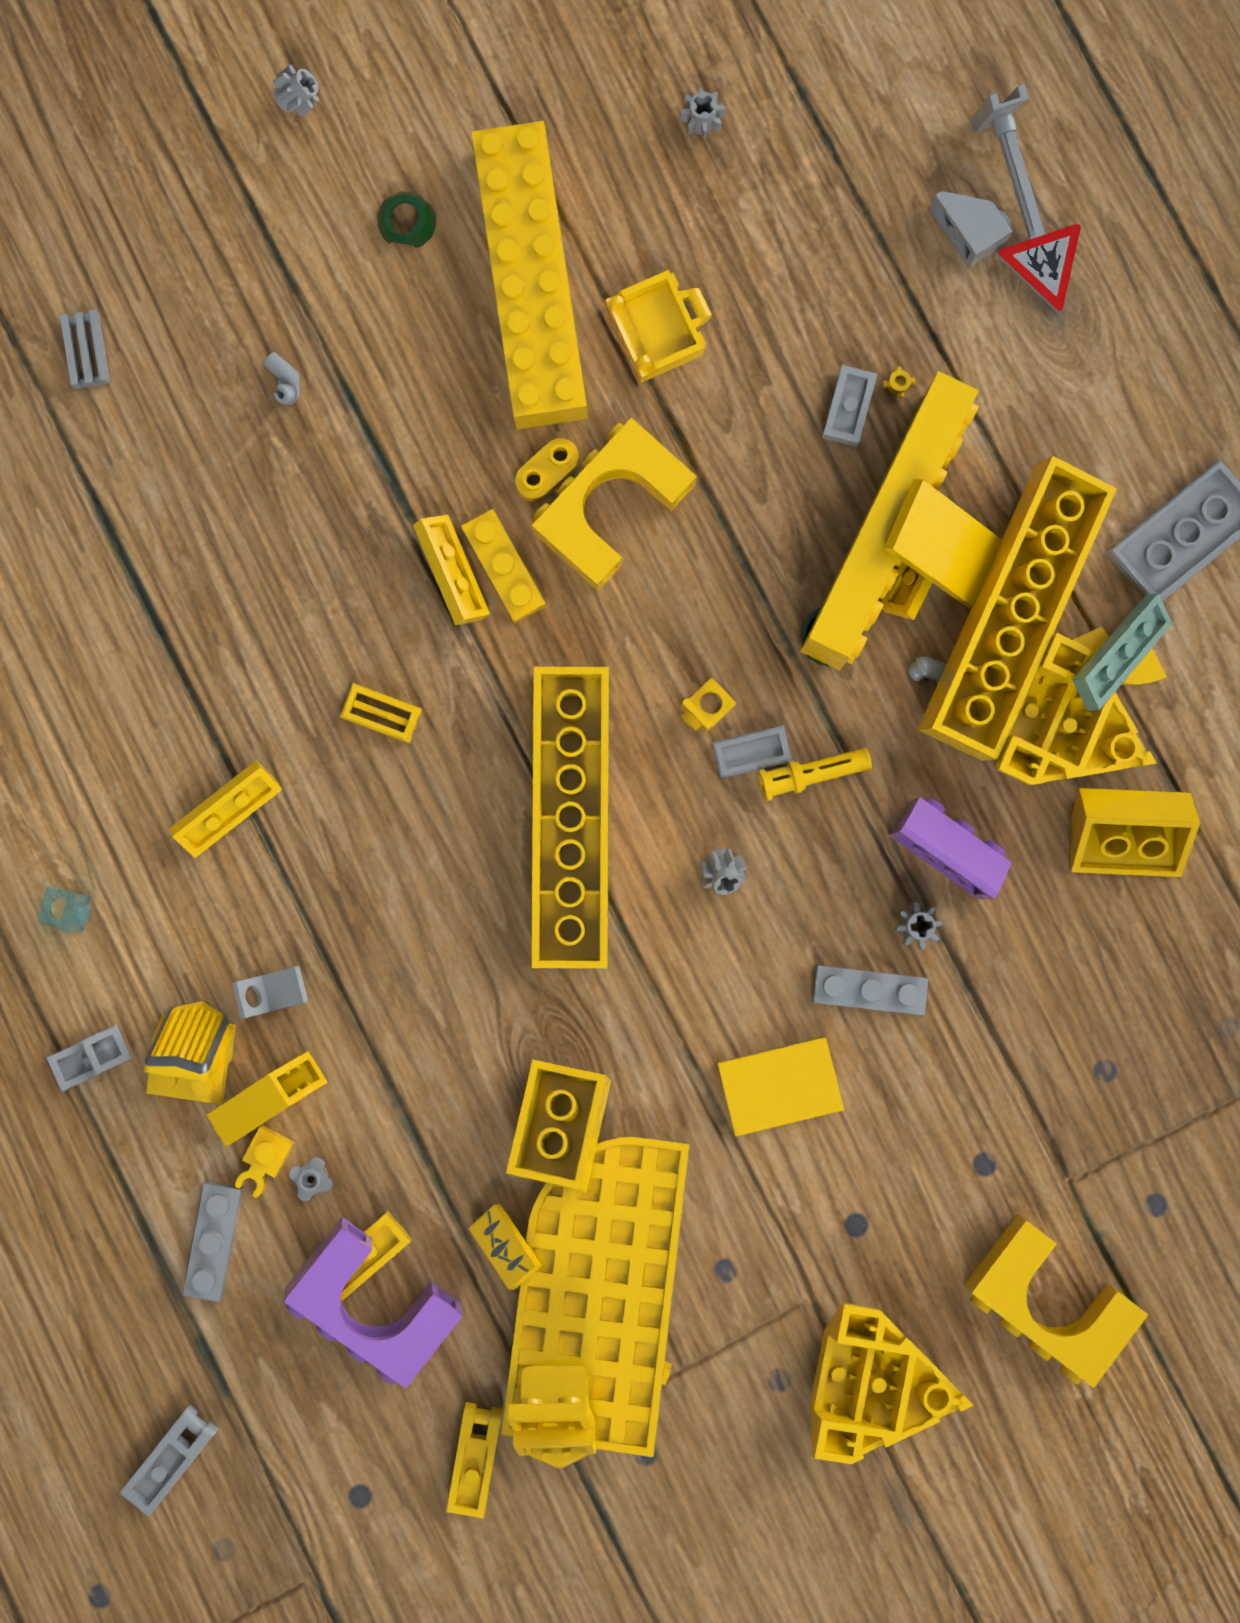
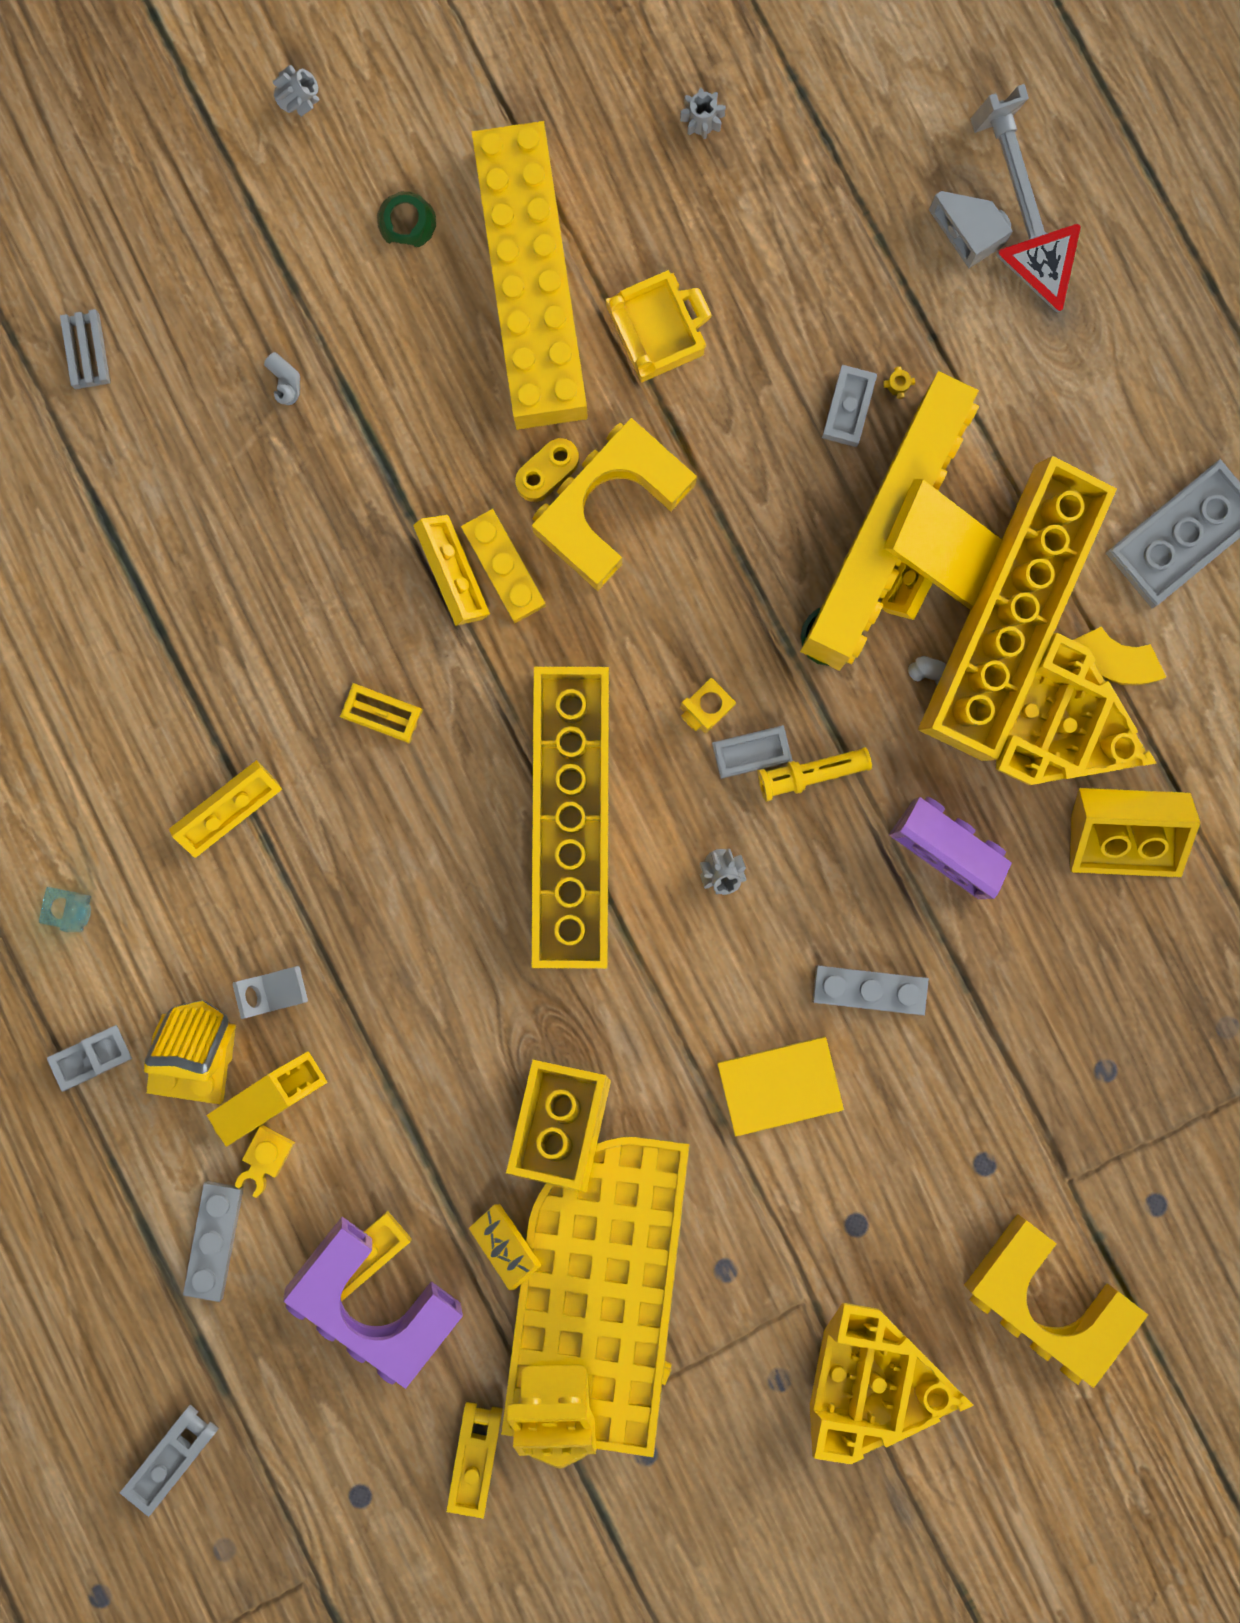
(320, 1174): light grey plate -> none
(926, 933): light grey gear -> none
(1122, 652): sand green plate -> none

